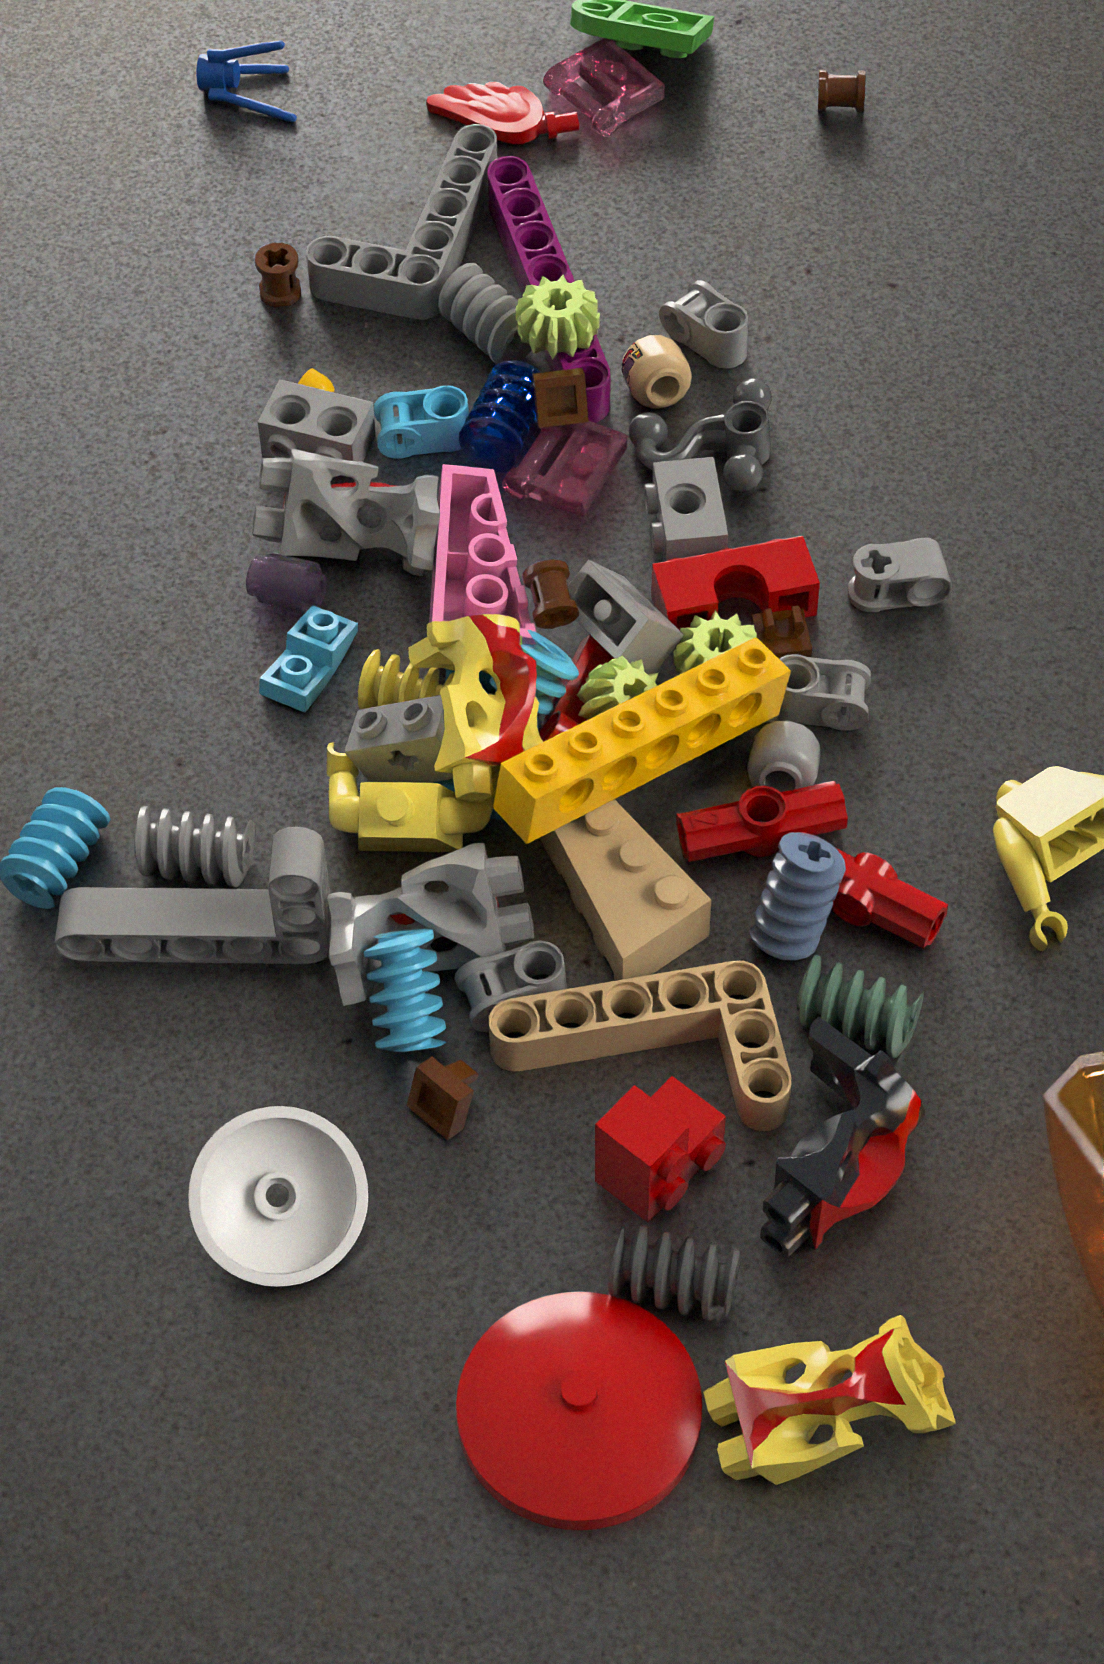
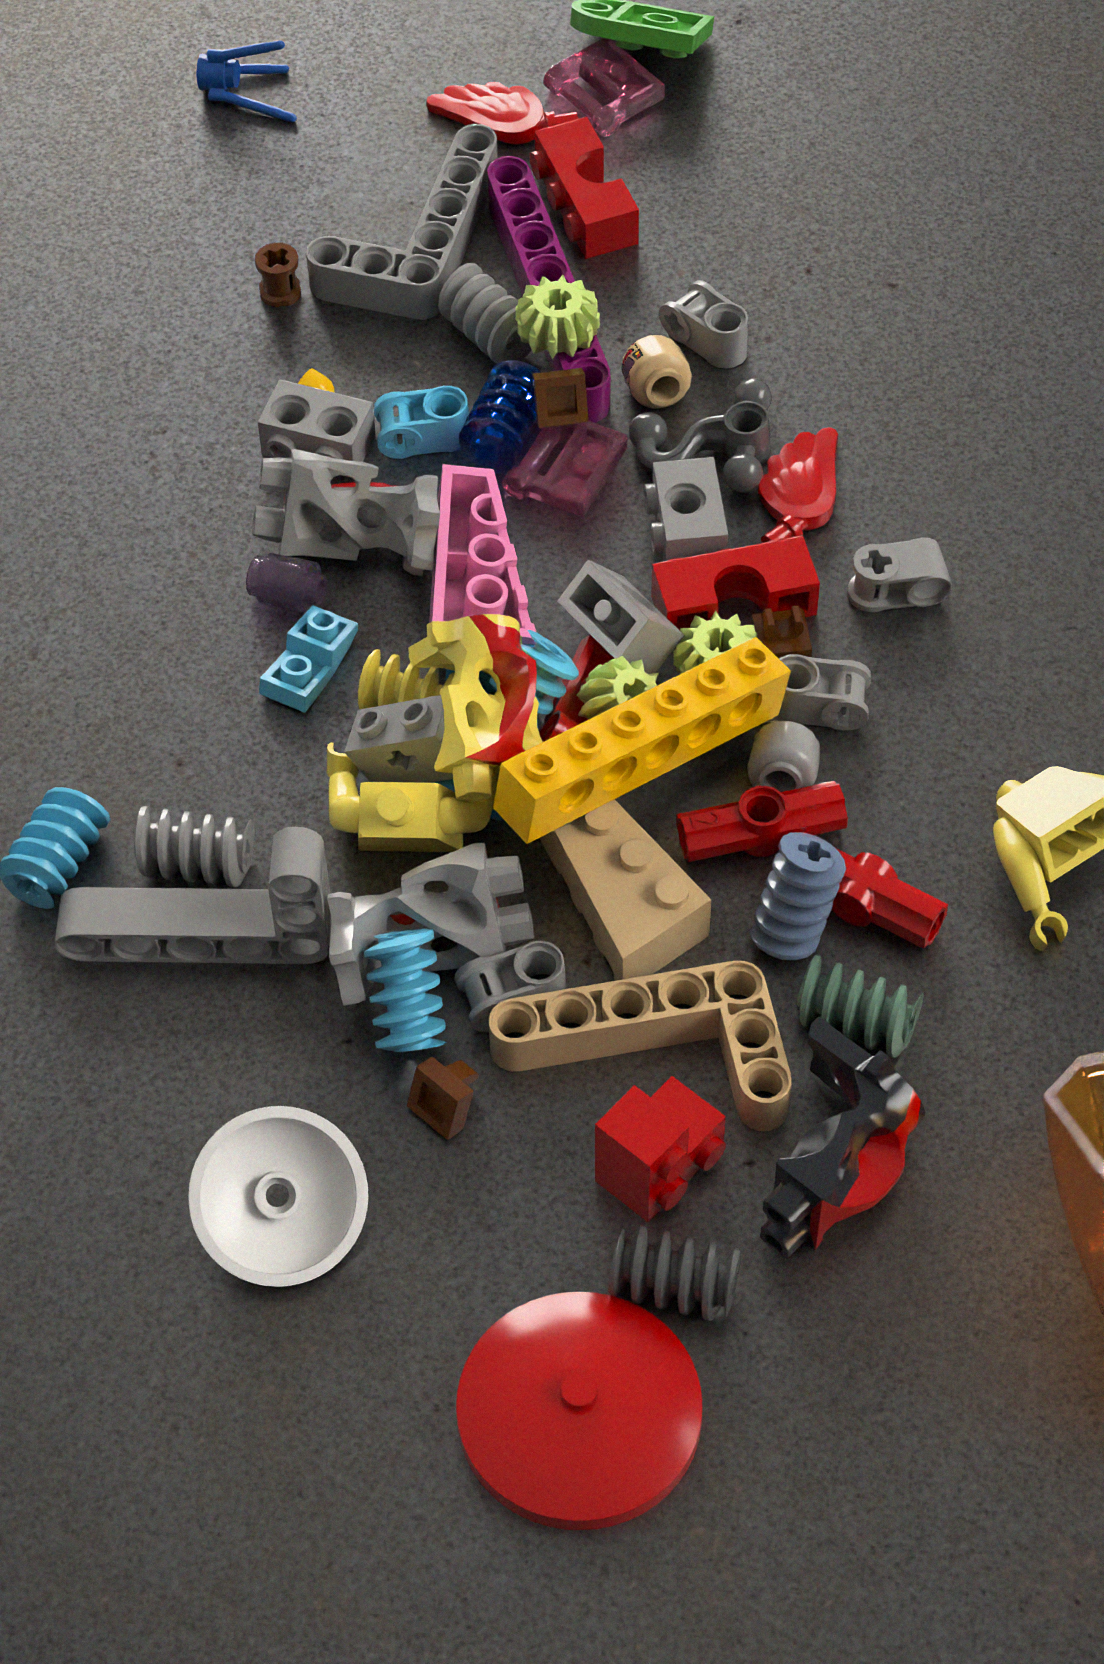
(550, 594): reddish brown bush -> none
(572, 167): none -> red arch
(779, 1418): light yellow hips -> none
(800, 484): none -> red animal
(841, 90): reddish brown bush -> none

